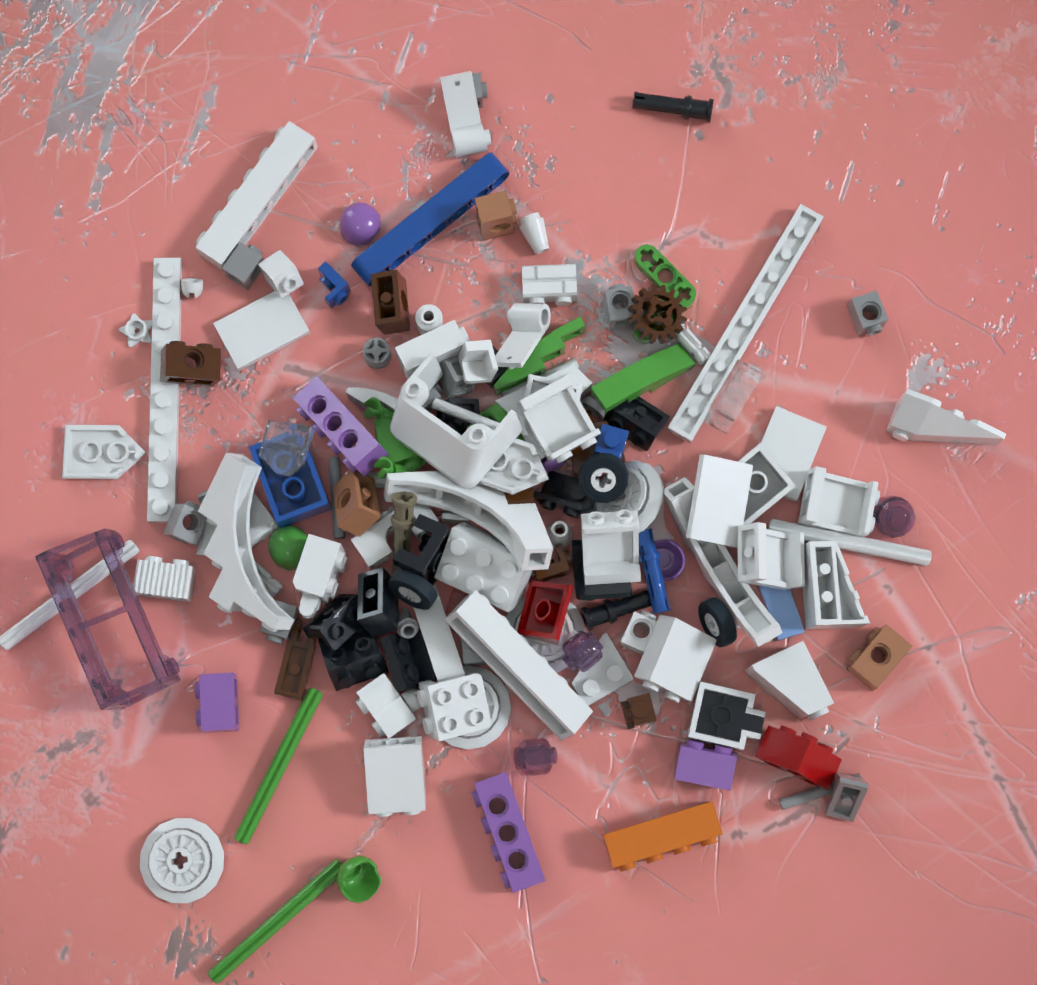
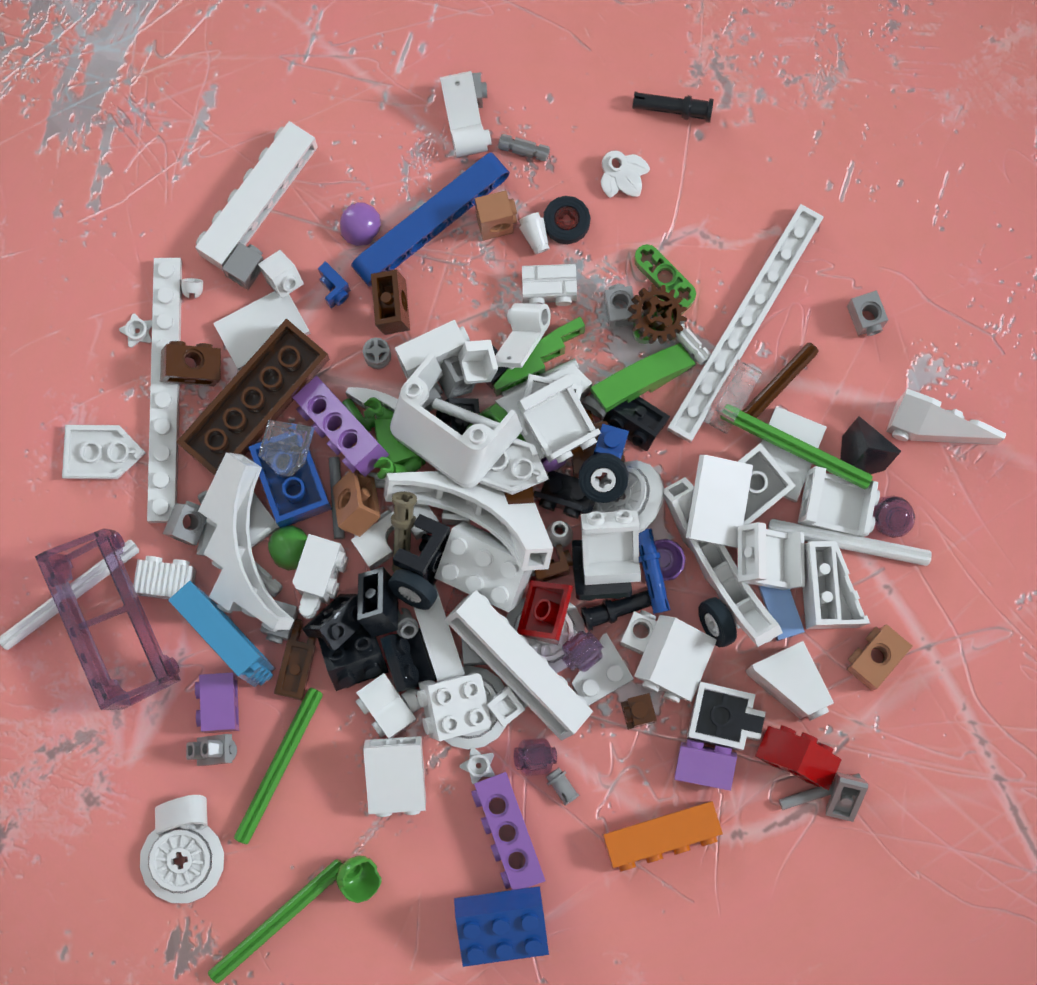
(182, 812): none -> white panel
(212, 750): none -> light grey hips
(222, 635): none -> dark azure window
(254, 396): none -> reddish brown brick
(366, 422): none -> bright green arm
(428, 312): white brick -> none
(477, 773): none -> white plate
(501, 926): none -> blue brick
(506, 706): none -> white slope
(524, 147): none -> light grey axle
(557, 229): none -> black bush
(562, 786): none -> light grey pin
(624, 178): none -> white plate
(781, 380): none -> reddish brown axle
(802, 449): none -> bright green axle
(867, 448): none -> black slope

